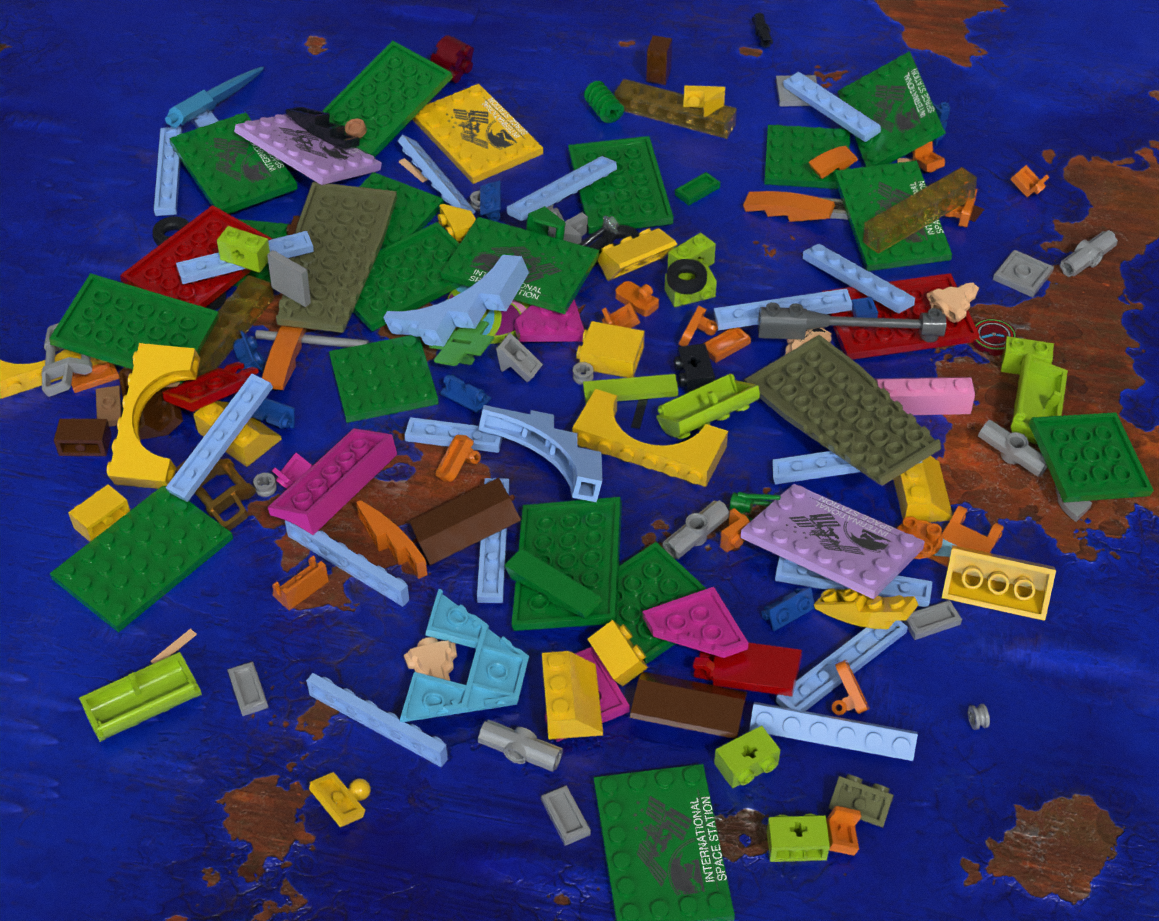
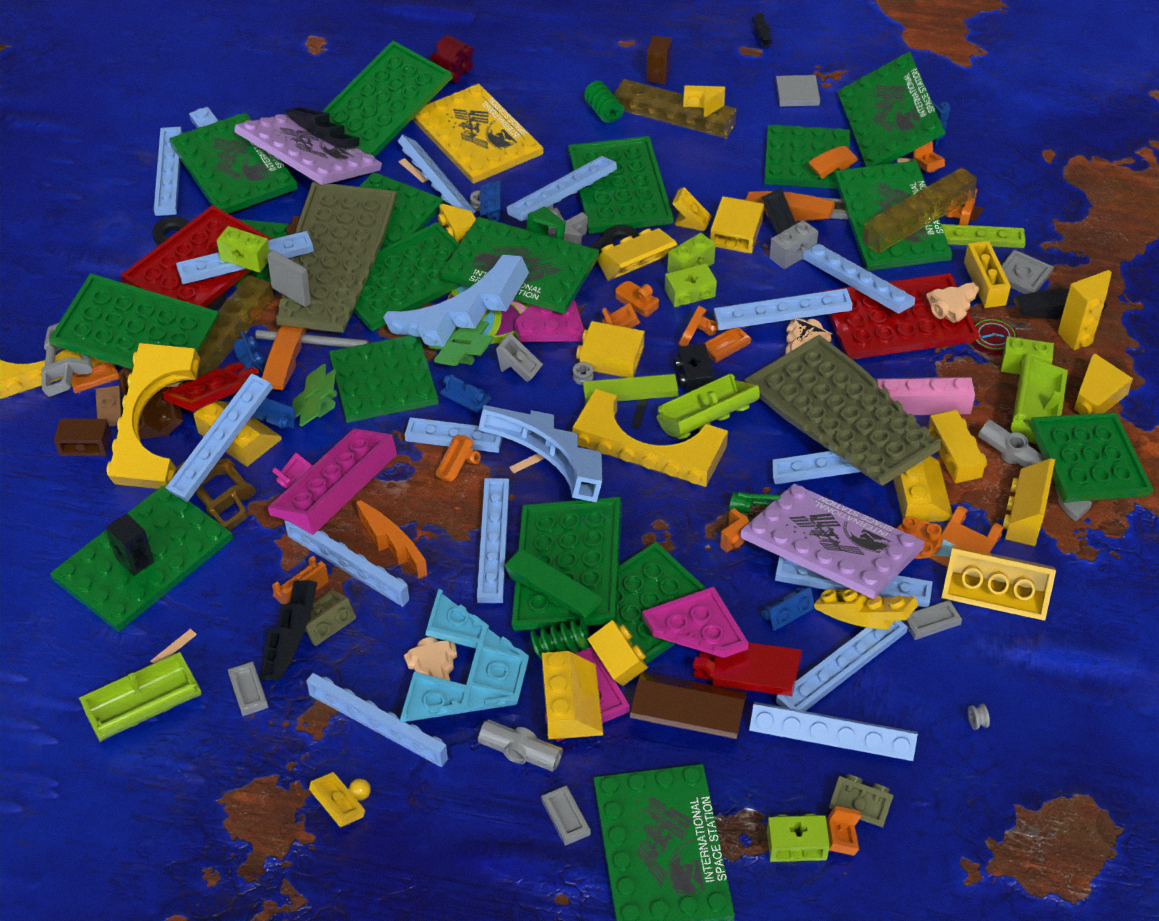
(98, 512): yellow brick -> none
(130, 544): none -> black brick
(208, 100): dark azure piece -> none
(265, 479): light grey bush -> none
(285, 639): none -> black slope
(319, 392): none -> bright green piece
(328, 616): none -> olive bracket
(356, 127): nougat tile -> none
(464, 521): reddish brown slope -> none
(527, 462): none -> light nougat piece
(563, 640): none -> green piece
(609, 225): piece -> none
(686, 266): black tyre -> none
(691, 212): none -> yellow slope
(696, 529): light grey piece -> none
(697, 188): green tile -> none
(737, 224): none -> yellow brick
(747, 757): lime brick -> none
(779, 210): none -> black tile
(789, 245): none -> light grey brick
(795, 320): dark grey bar -> none
(832, 106): light blue plate -> none
(856, 698): orange piece -> none
(864, 308): blue tile -> none
(958, 447): none -> yellow brick
(987, 274): none -> yellow brick
(996, 235): none -> lime tile
(1028, 181): orange bracket -> none
(1028, 502): none -> yellow slope
(1043, 304): none -> black slope
(1084, 310): none -> yellow slope
(1088, 253): light grey piece -> none
(1101, 387): none -> yellow slope

